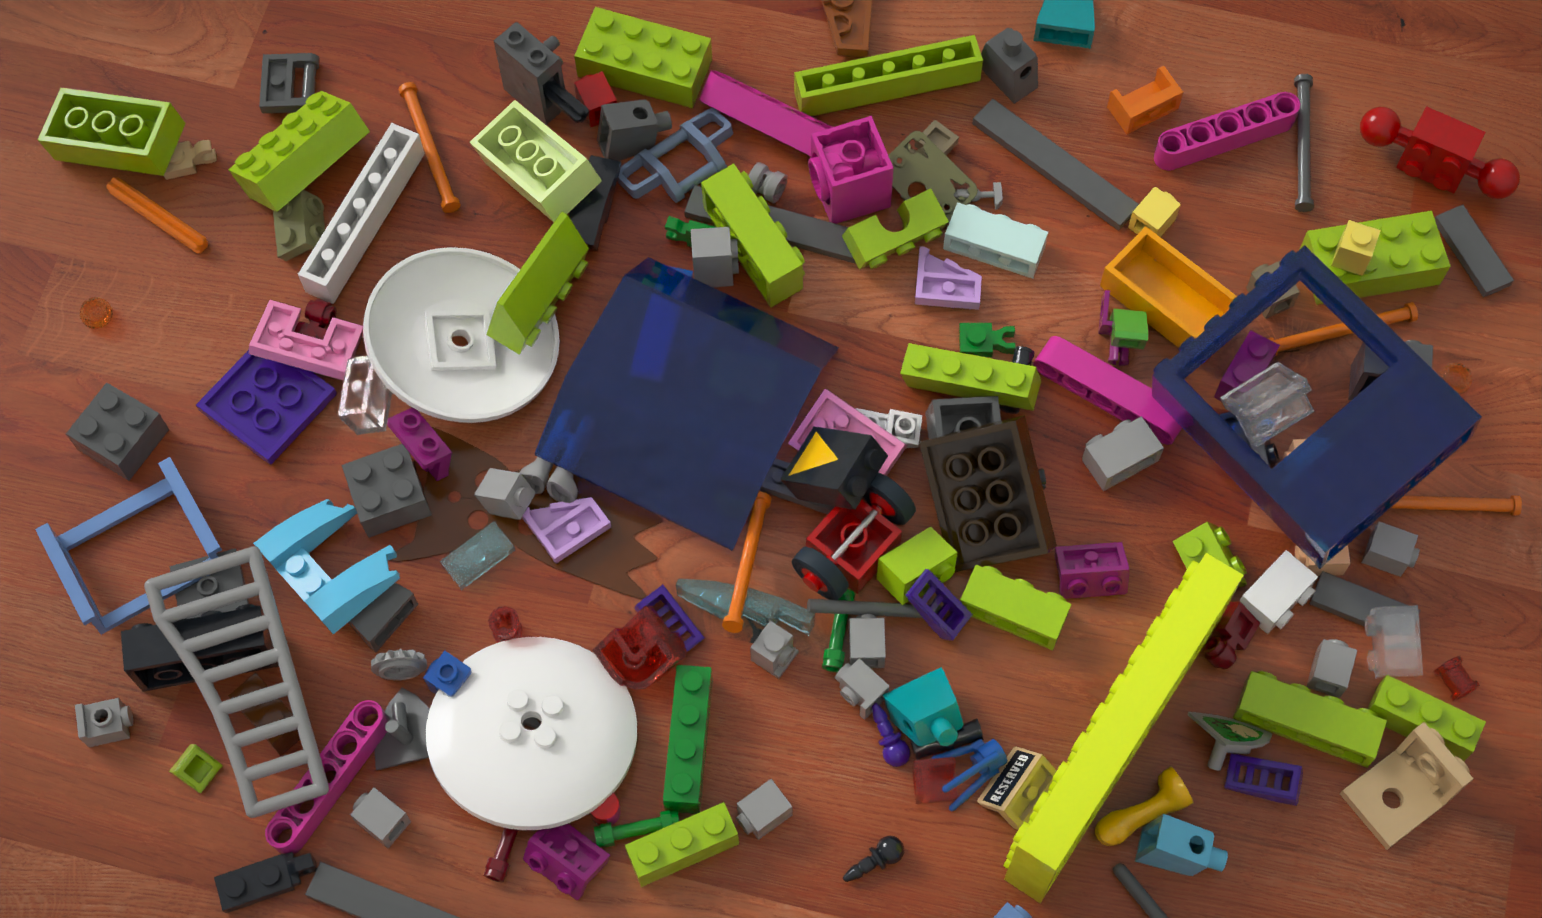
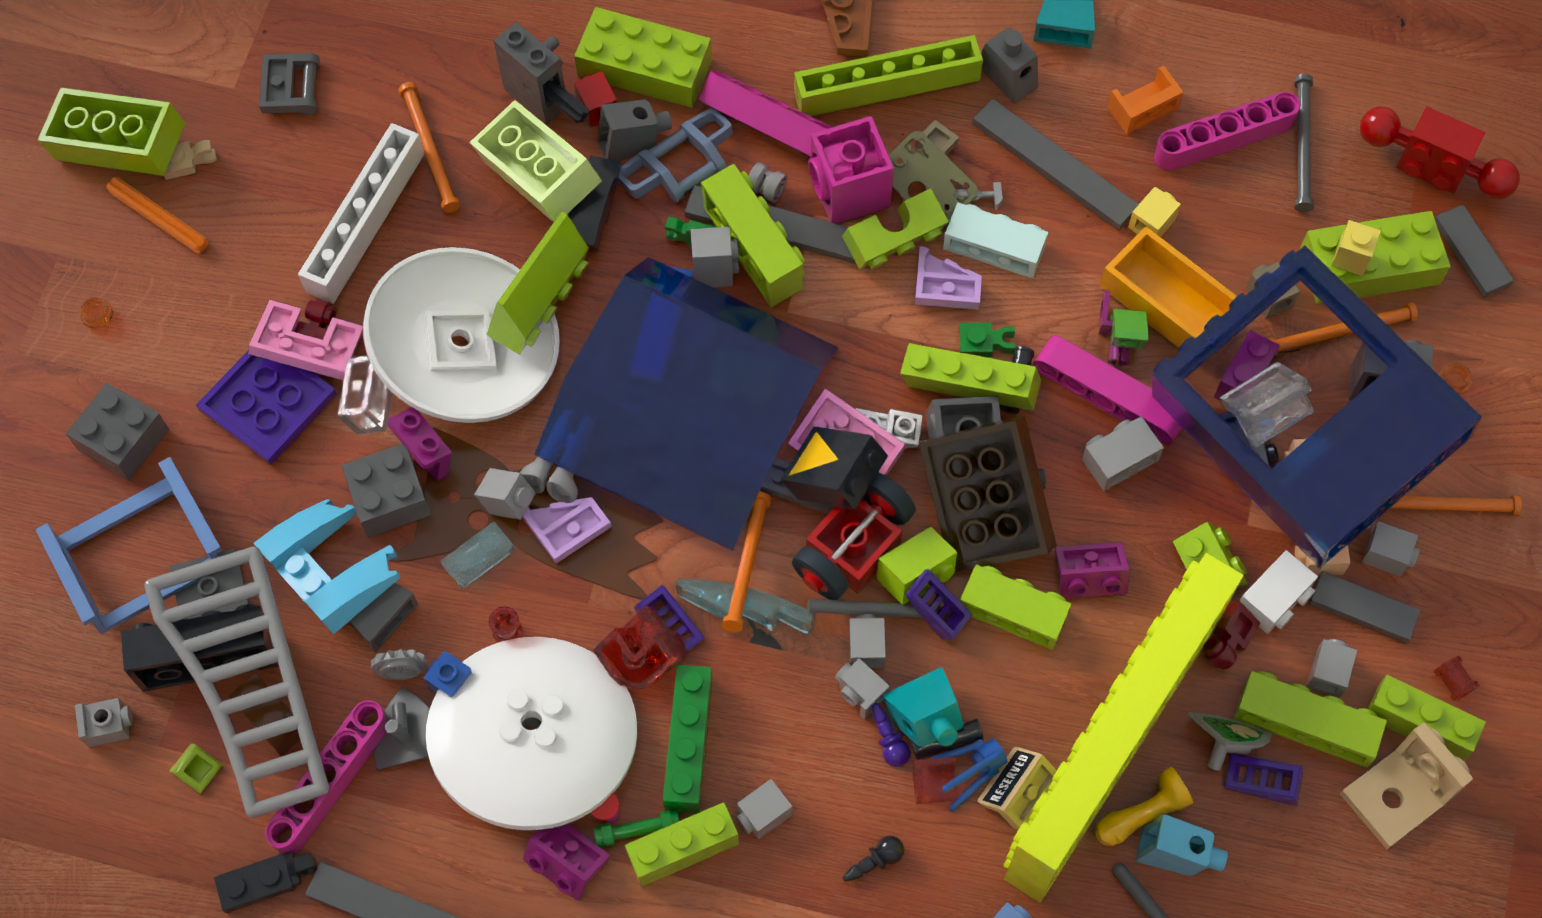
(298, 150): lime brick -> none
(298, 225): olive bracket -> none
(380, 817): light grey brick -> none
(497, 867): dark red bar -> none
(773, 650): light grey brick -> none
(834, 656): green bar -> none
(1394, 642): clear brick -> none

